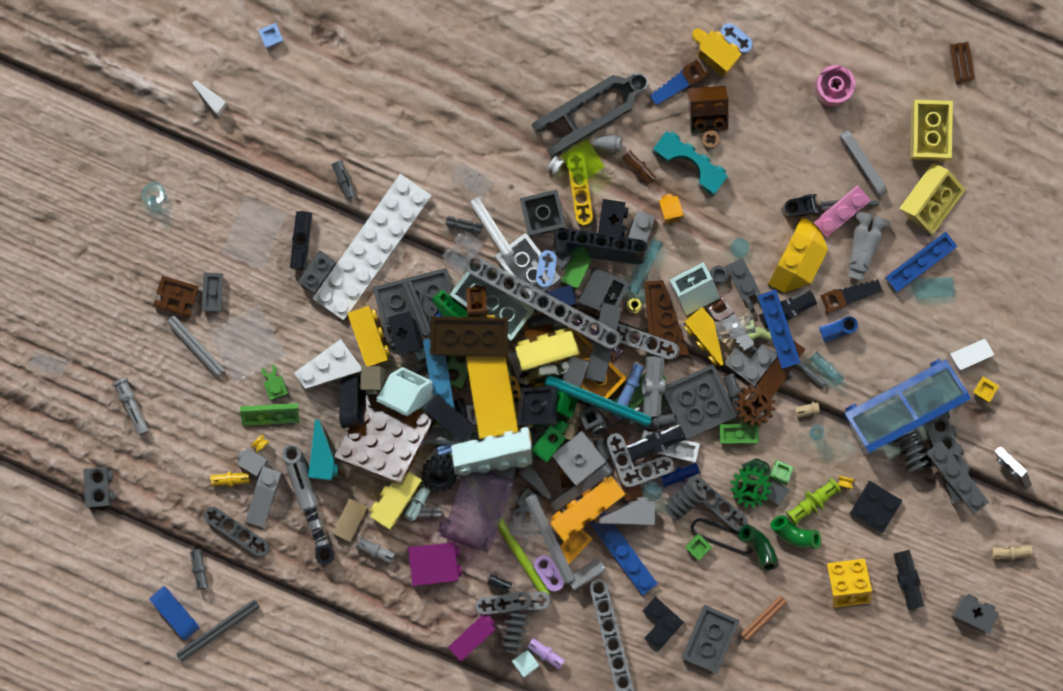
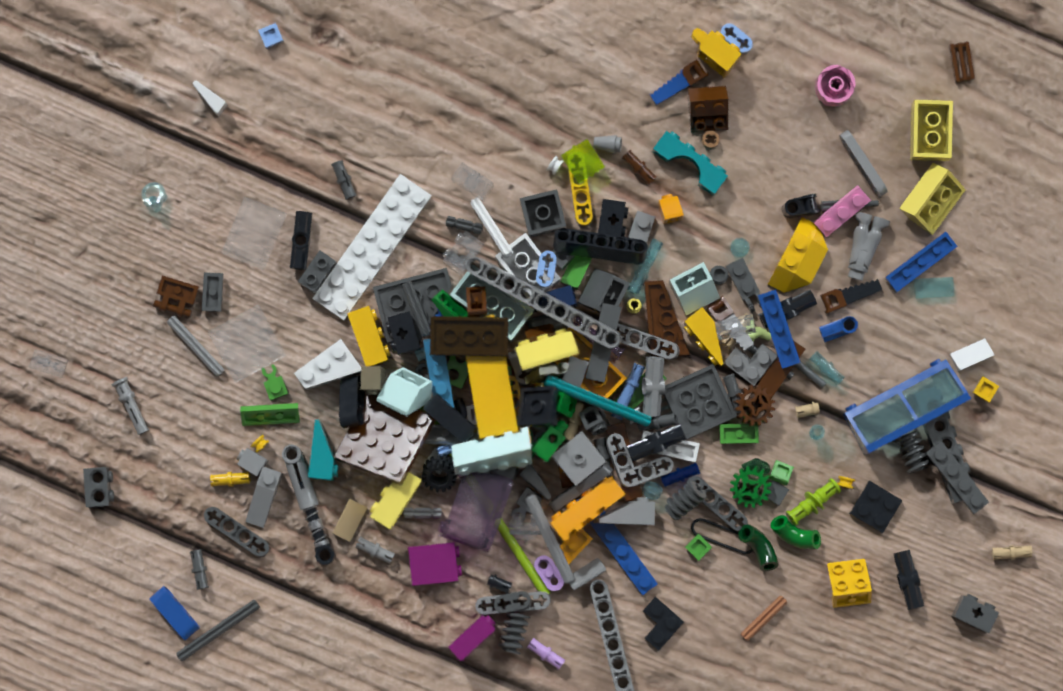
(417, 502): light aqua axle -> none
(525, 663): light aqua panel -> none
(628, 87): dark grey piece -> none
(710, 639): dark grey plate -> none
(1014, 467): wing -> none

